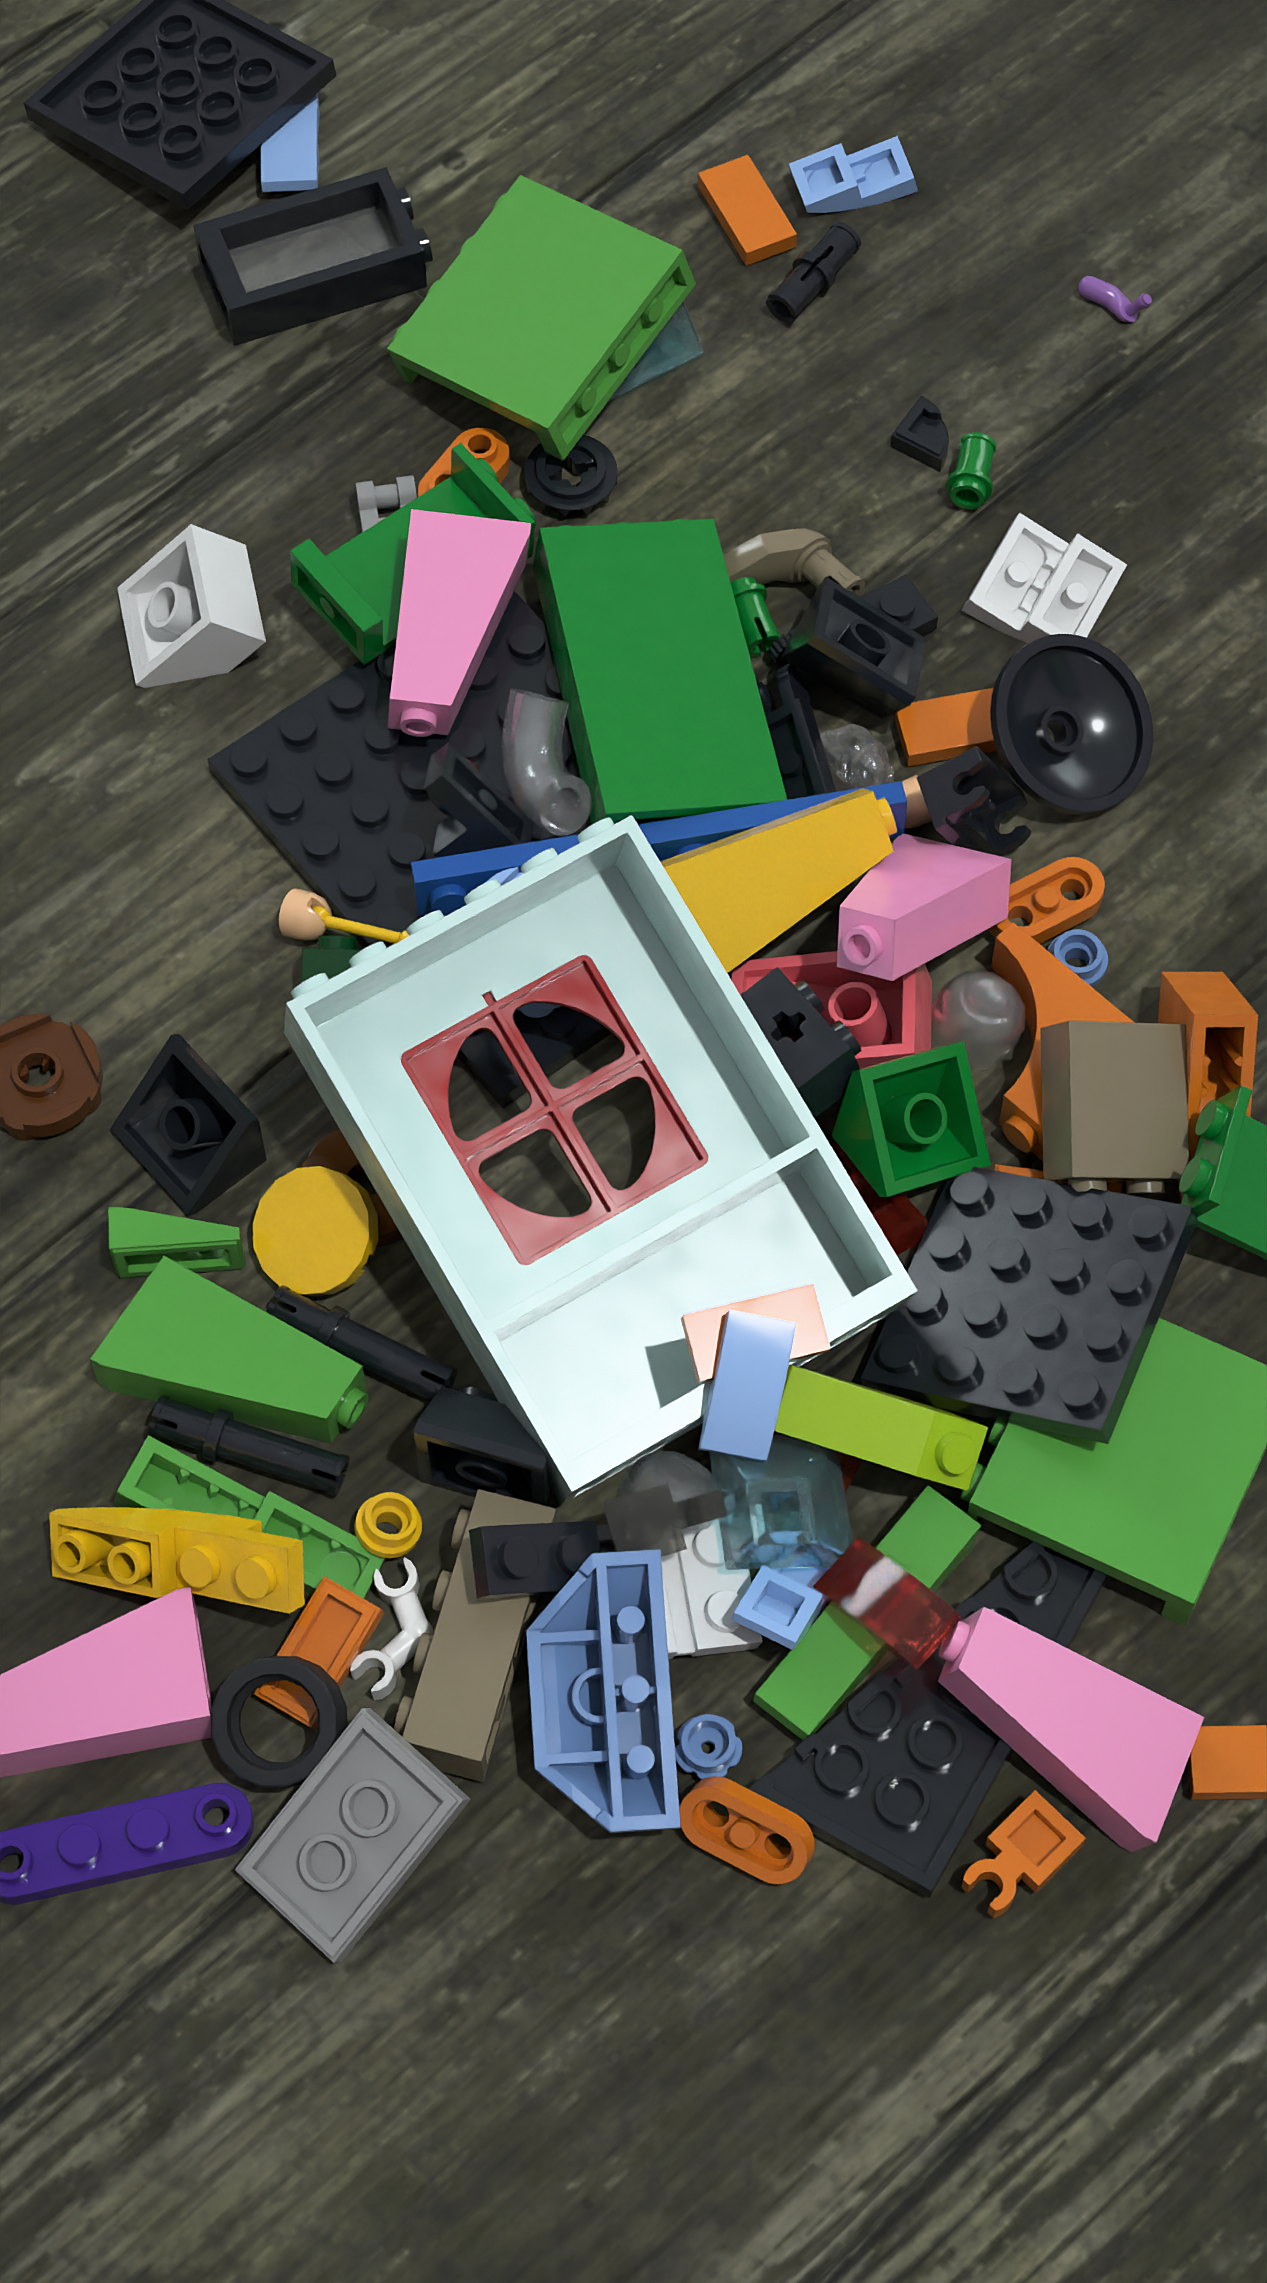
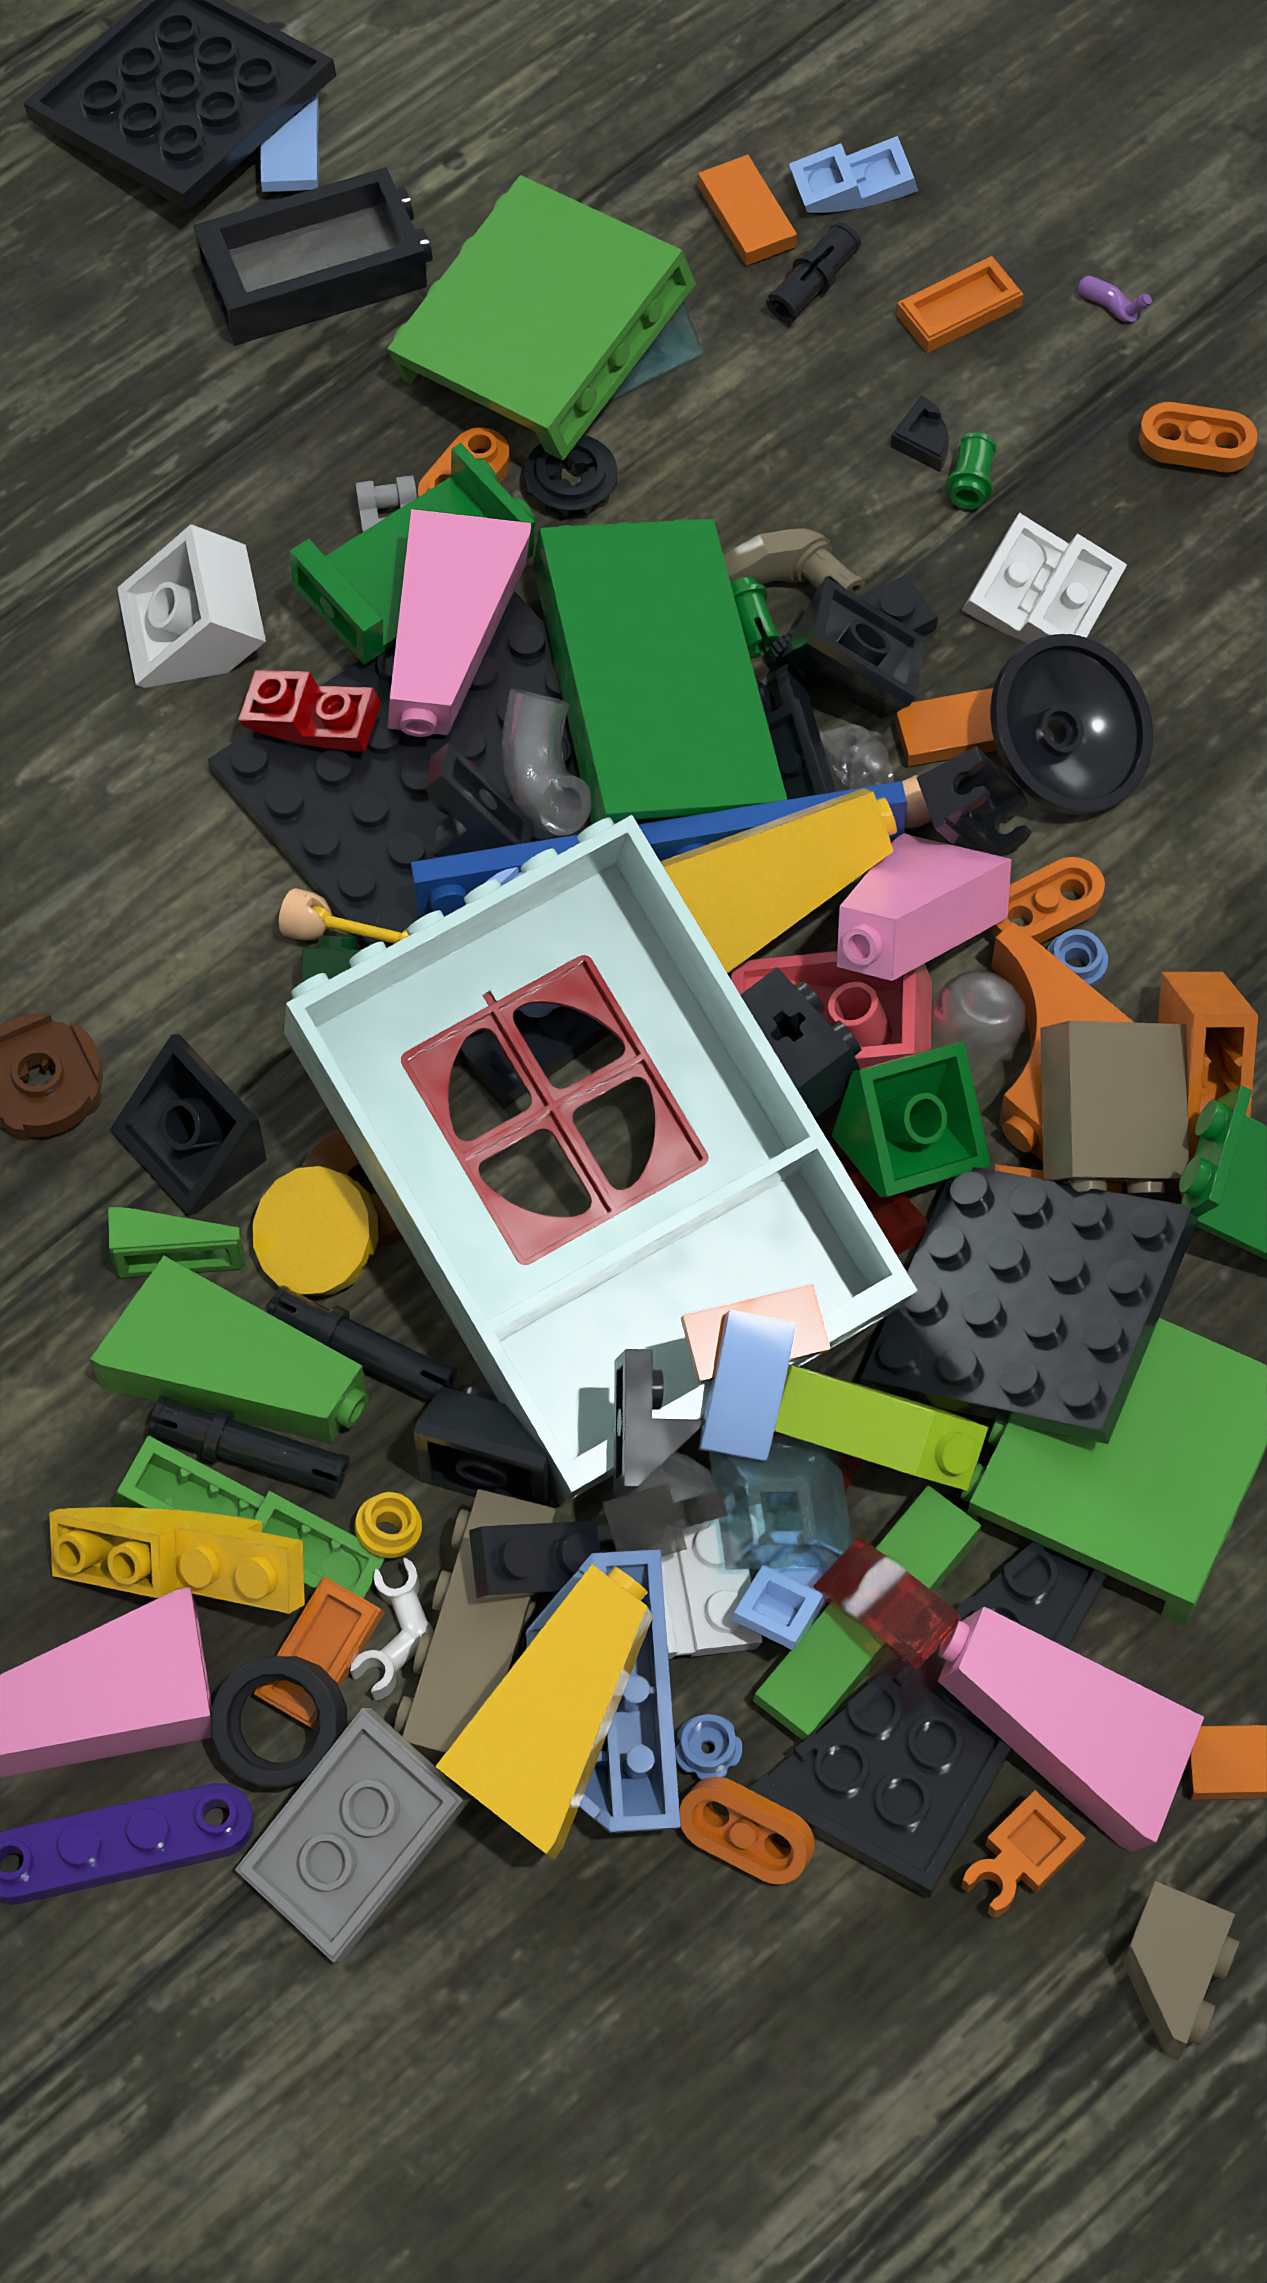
(300, 711): none -> red slope
(550, 1714): none -> yellow slope
(639, 1439): none -> slope
(959, 304): none -> orange tile
(1173, 1960): none -> dark tan slope
(1197, 436): none -> orange plate

